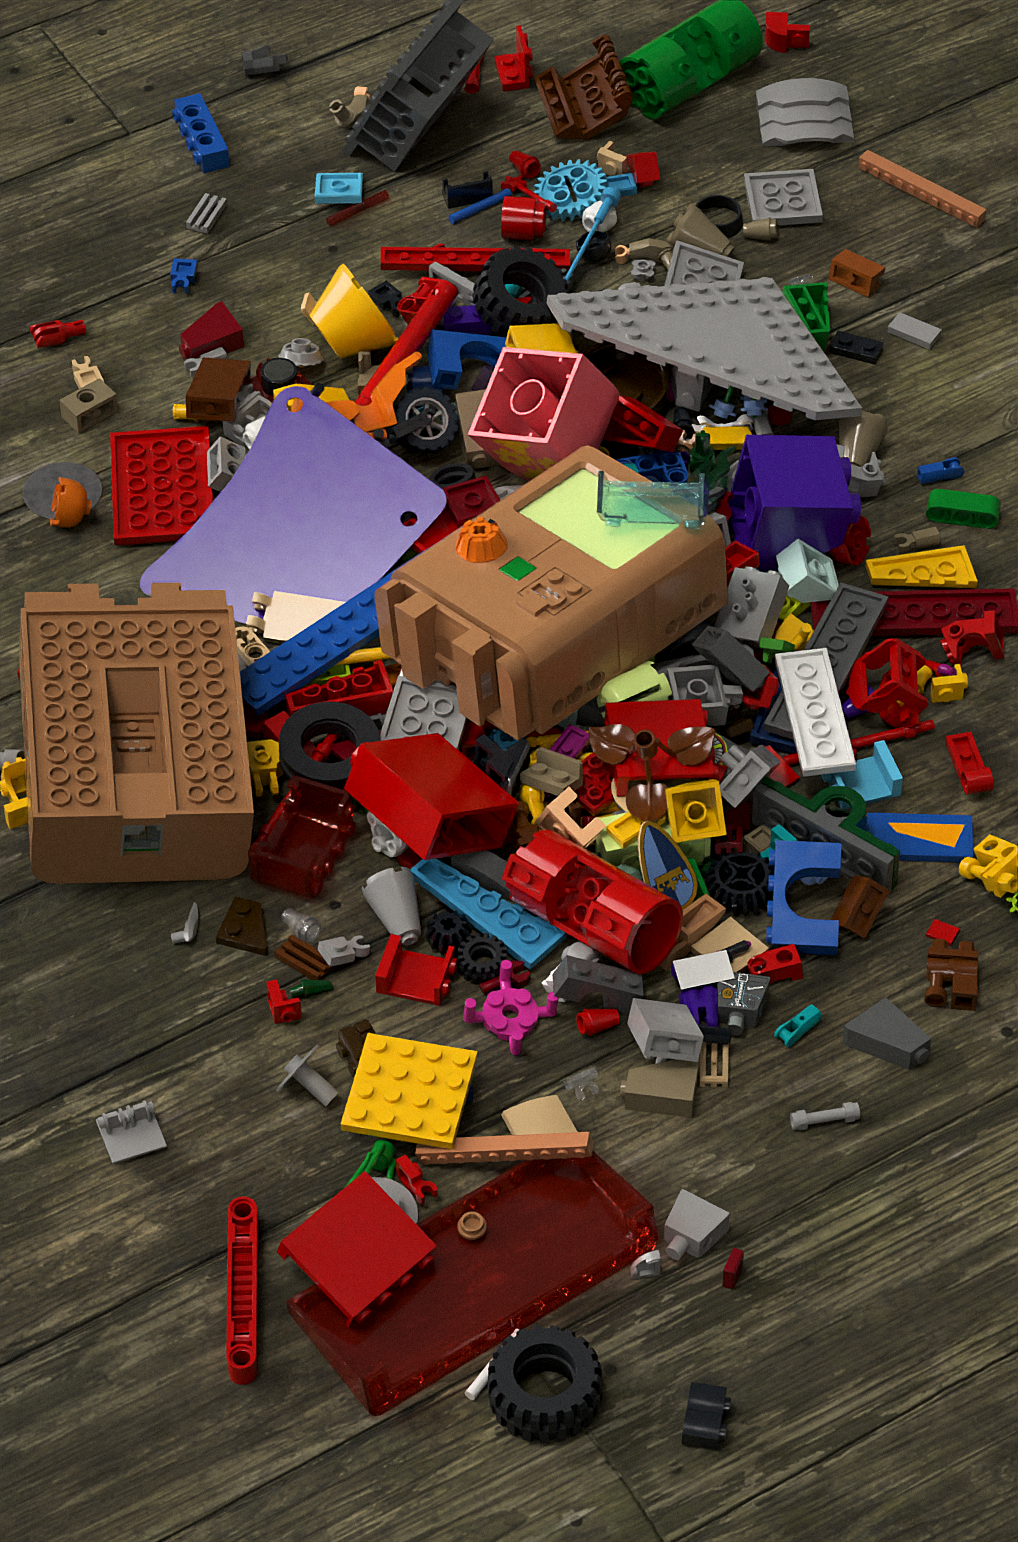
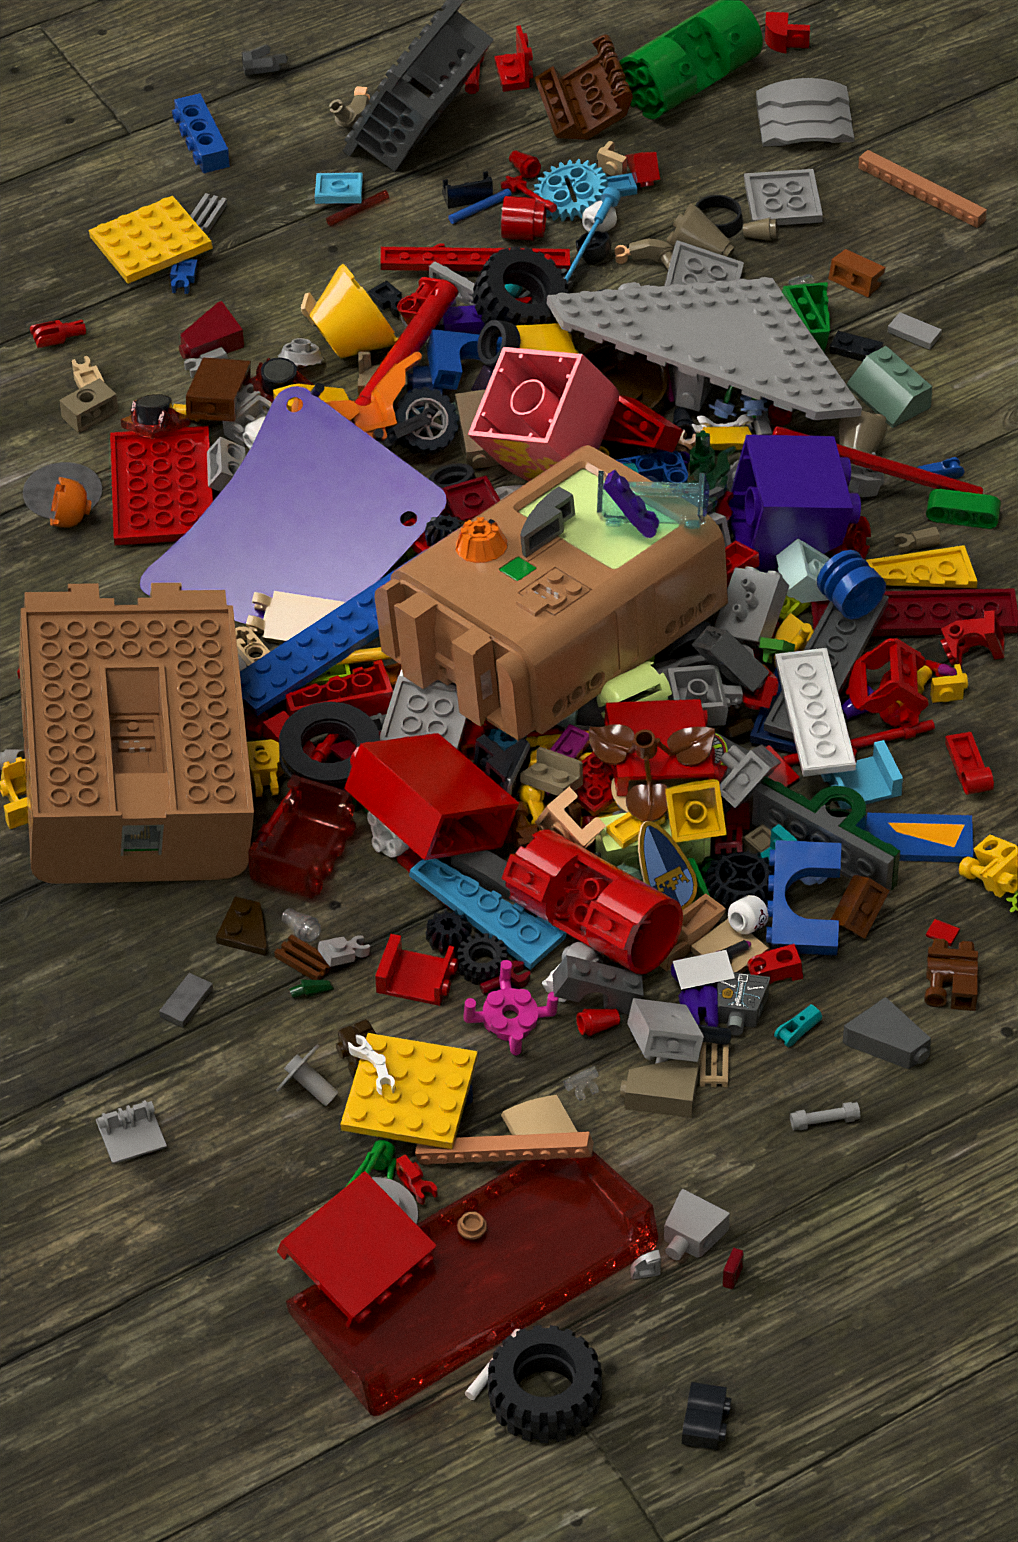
(150, 239): none -> yellow plate
(154, 417): none -> piece
(186, 1000): none -> flat silver tile
(190, 927): light grey bar -> none
(242, 1290): red gear -> none
(282, 1008): red bracket -> none
(378, 1060): none -> white piece
(395, 902): light grey cone -> none
(441, 527): none -> black gear
(489, 337): none -> black tyre
(547, 520): none -> dark grey slope
(631, 505): none -> dark purple hinge
(643, 269): light grey plate -> none
(748, 914): none -> white head
(851, 584): none -> blue wheel
(890, 387): none -> sand green slope
(895, 468): none -> red axle

